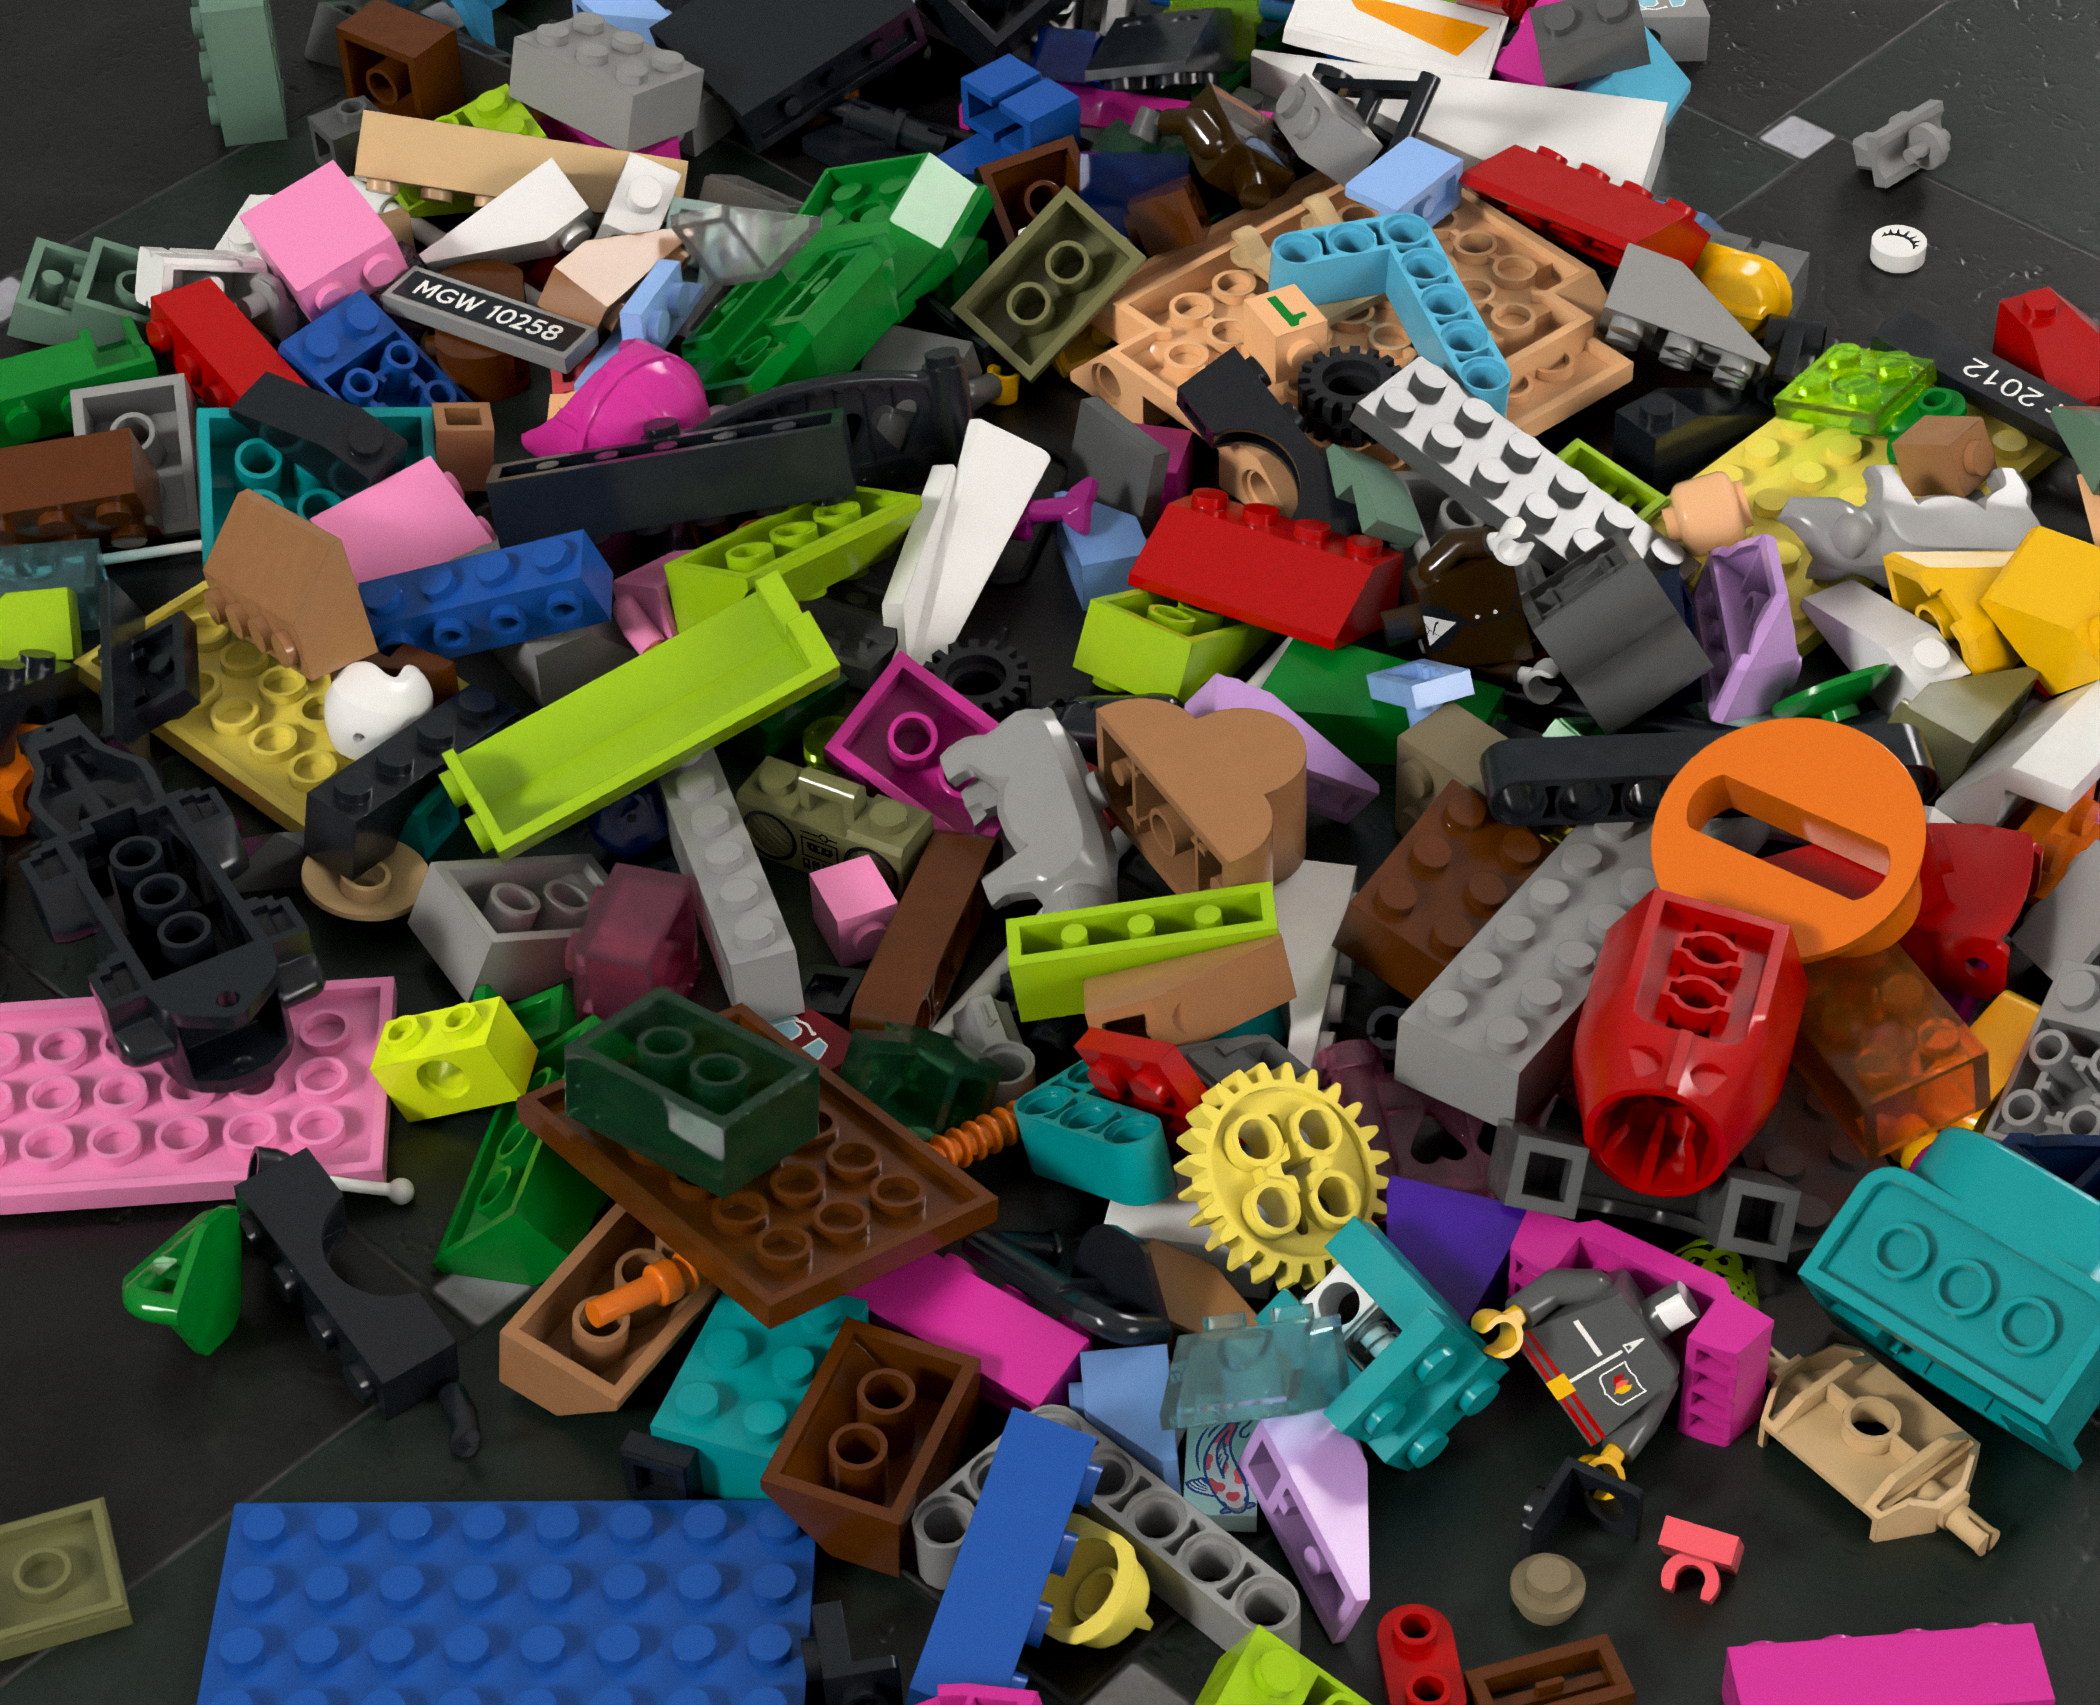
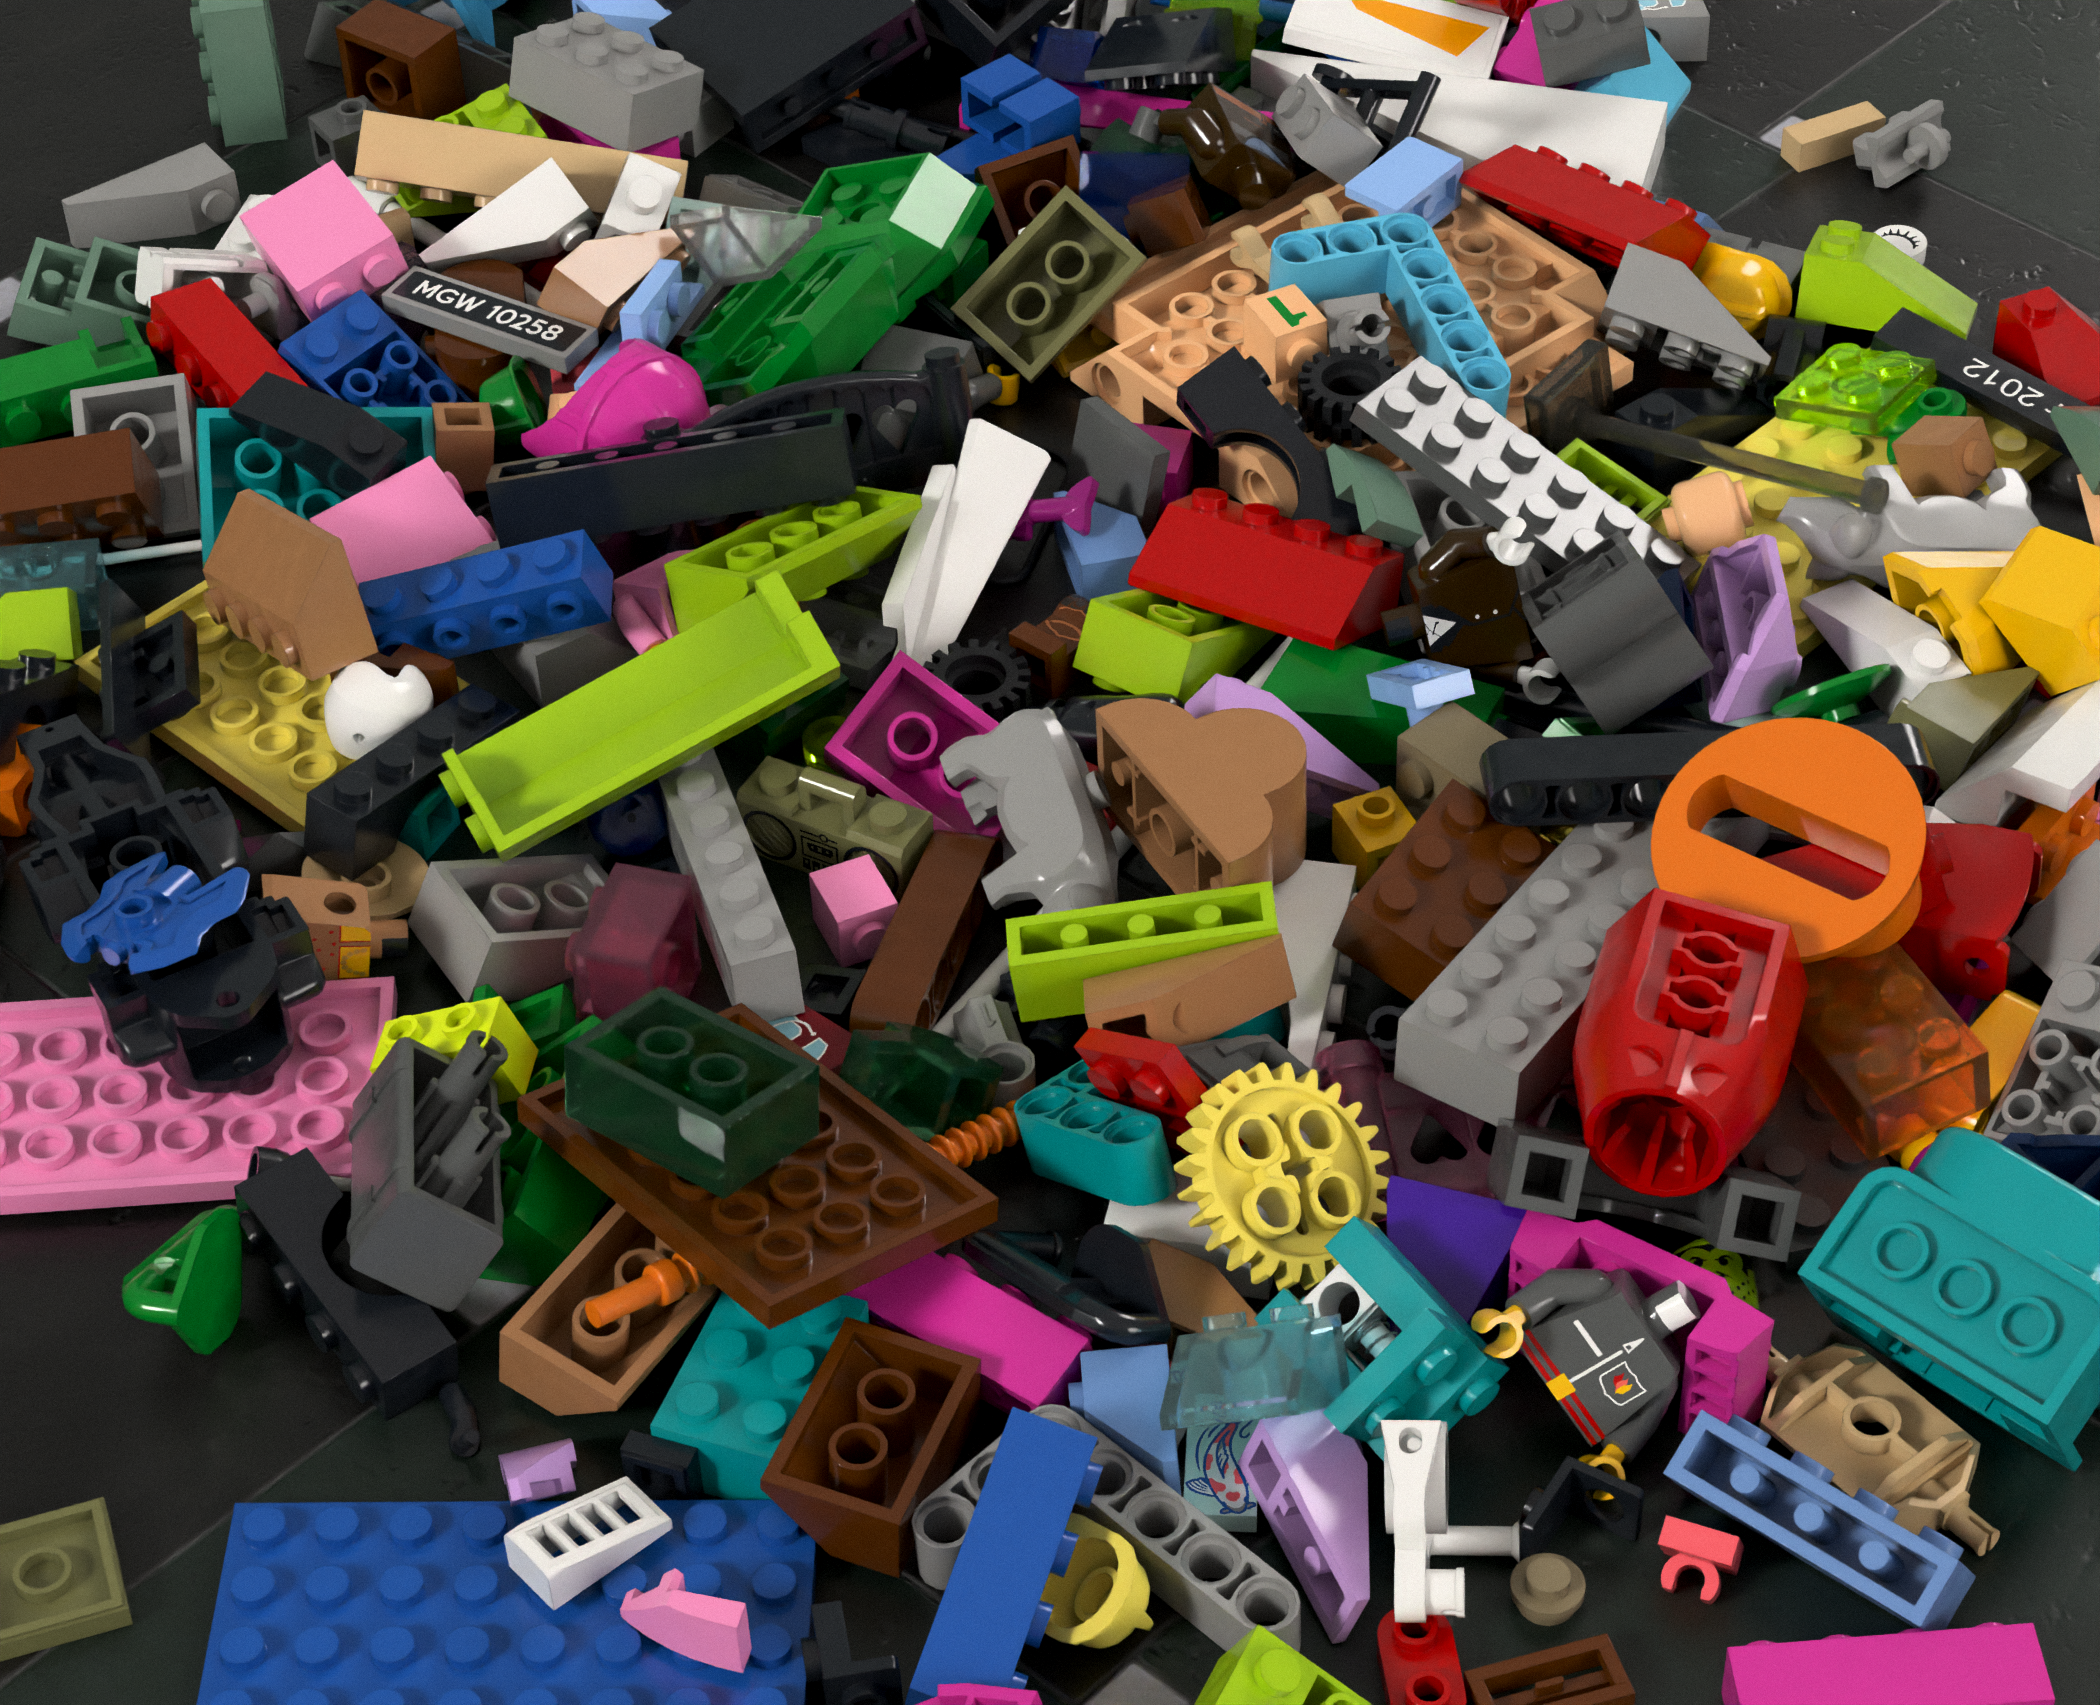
(152, 915): none -> blue piece
(157, 201): none -> light grey slope
(340, 924): none -> medium nougat torso
(428, 1170): none -> dark grey piece
(514, 402): none -> green piece
(539, 1471): none -> lavender slope
(563, 1577): none -> white slope
(691, 1623): none -> bright pink slope
(1053, 644): none -> reddish brown leg
(1356, 322): none -> light grey bracket
(1369, 830): none -> yellow brick
(1418, 1517): none -> white piece
(1579, 404): none -> clear smoke tile
(1809, 1518): none -> medium blue brick
(1828, 135): none -> tan piece
(1864, 281): none -> lime slope

